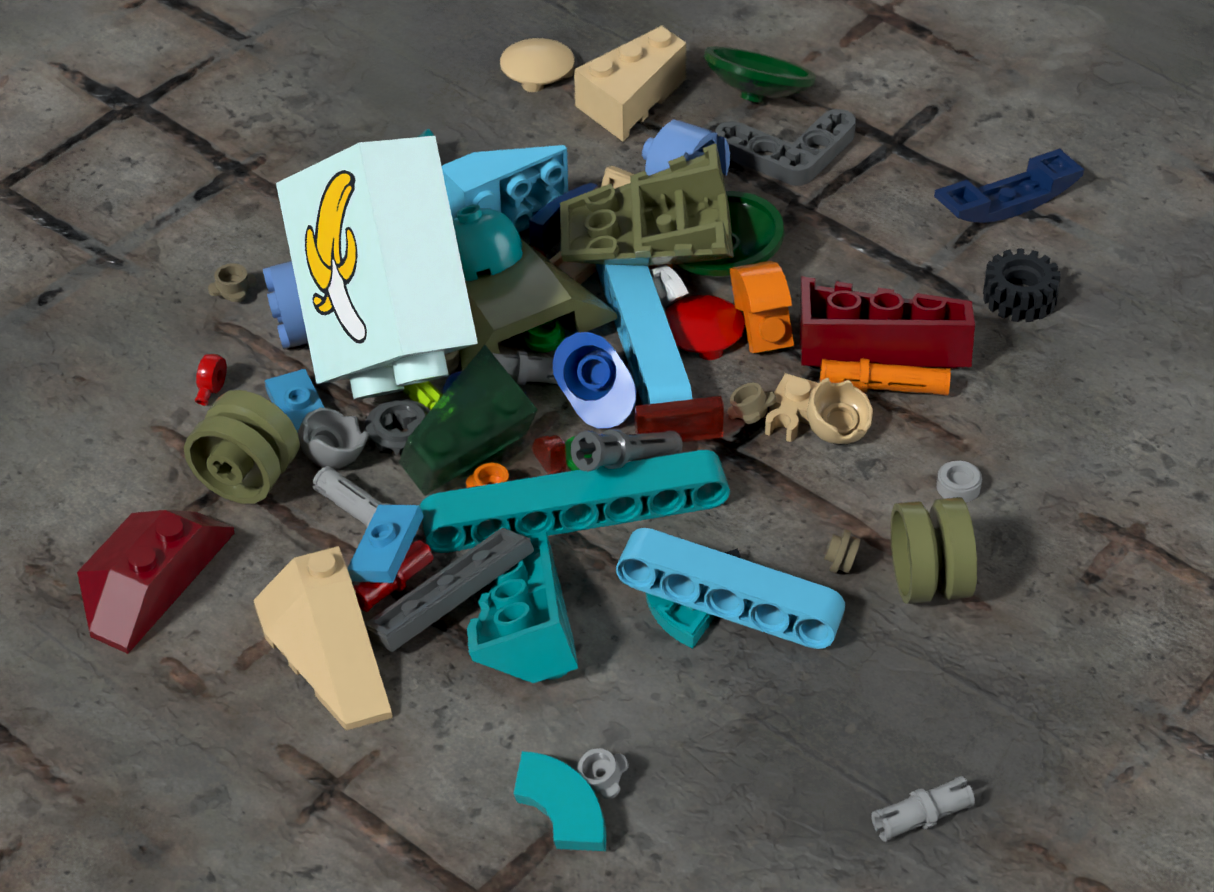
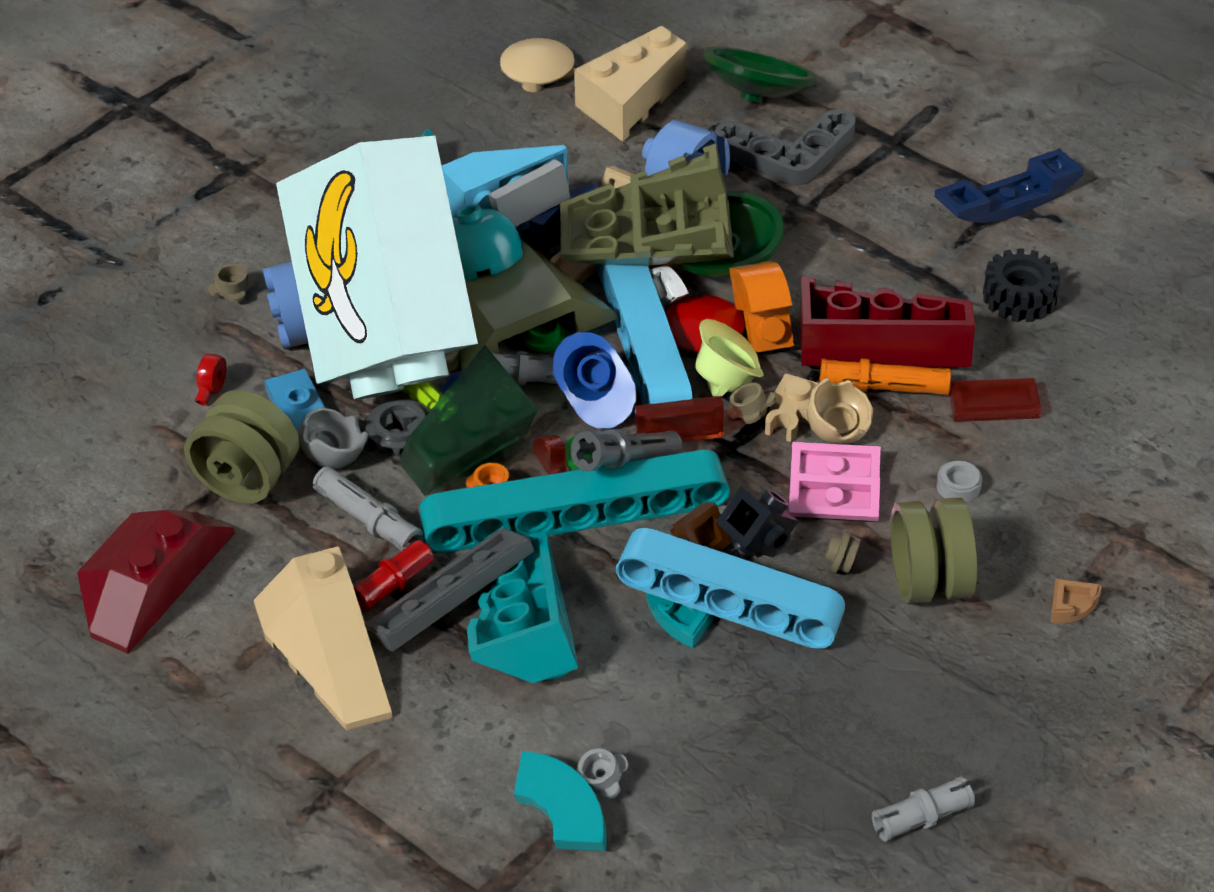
(385, 543): dark azure plate -> none
(532, 193): none -> light grey tile
(701, 527): none -> reddish brown tile
(725, 358): none -> yellowish green piece
(757, 522): none -> black brick
(835, 481): none -> bright pink slope
(994, 400): none -> clear red tile
(1073, 600): none -> medium nougat tile

